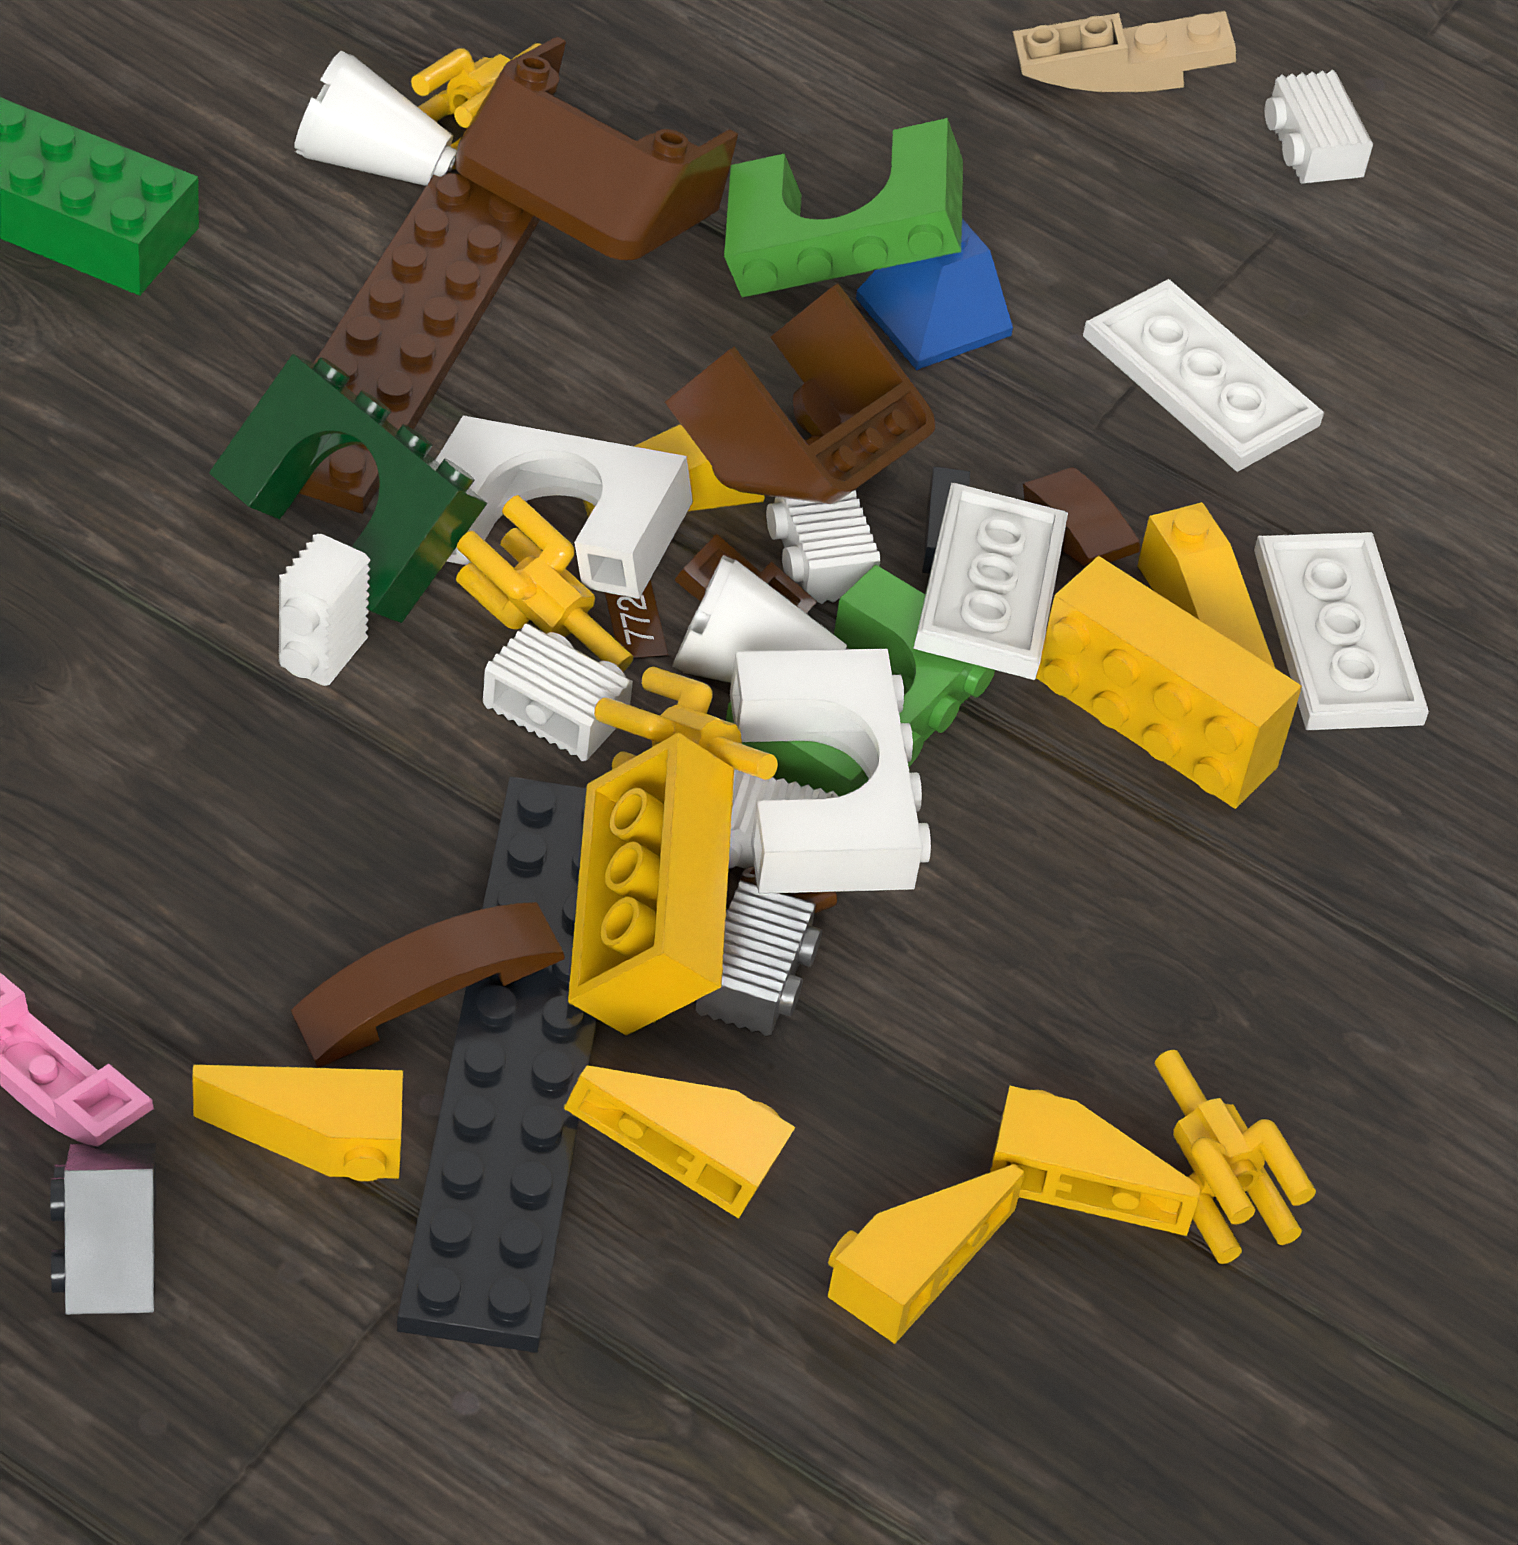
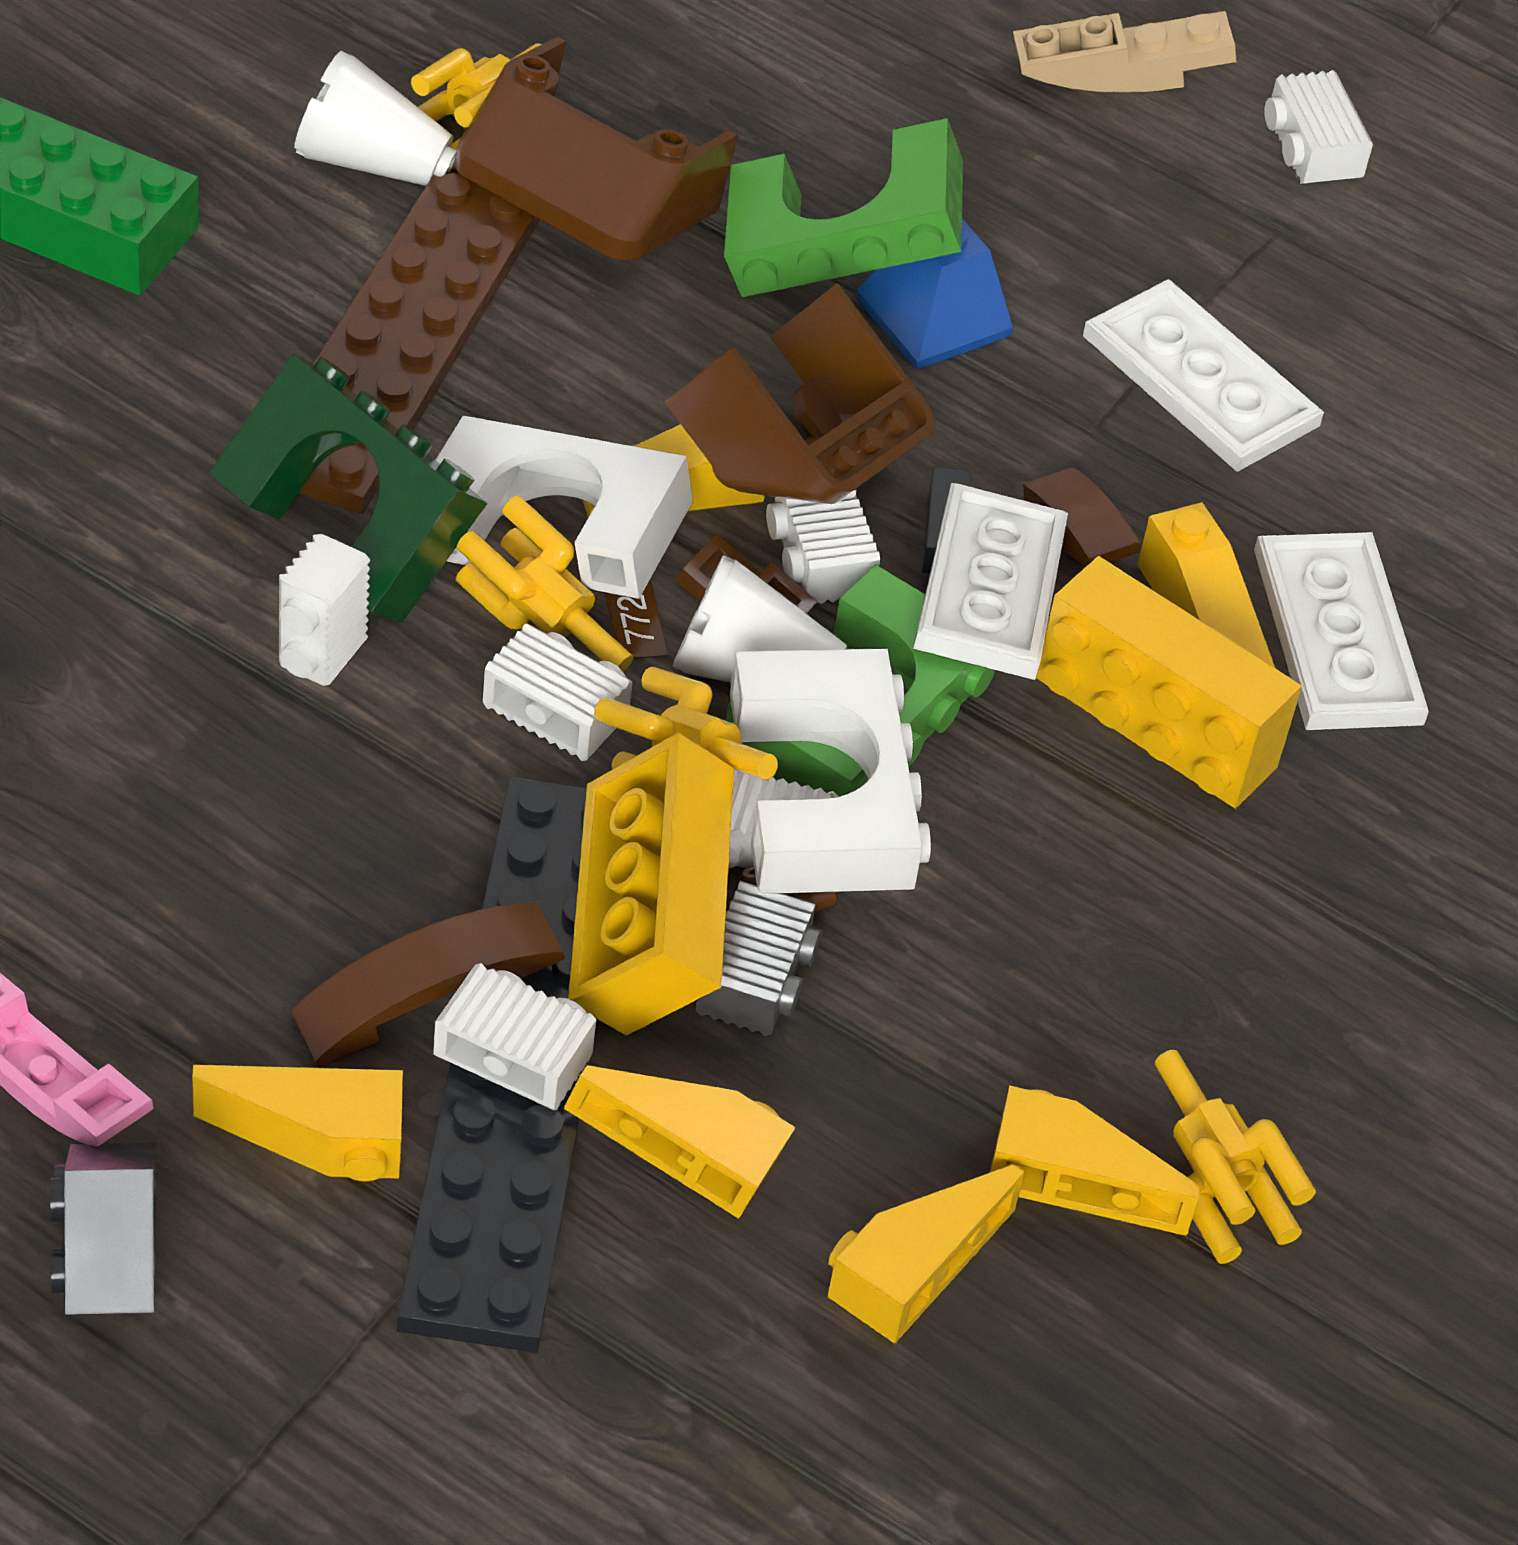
(515, 1035): none -> white brick

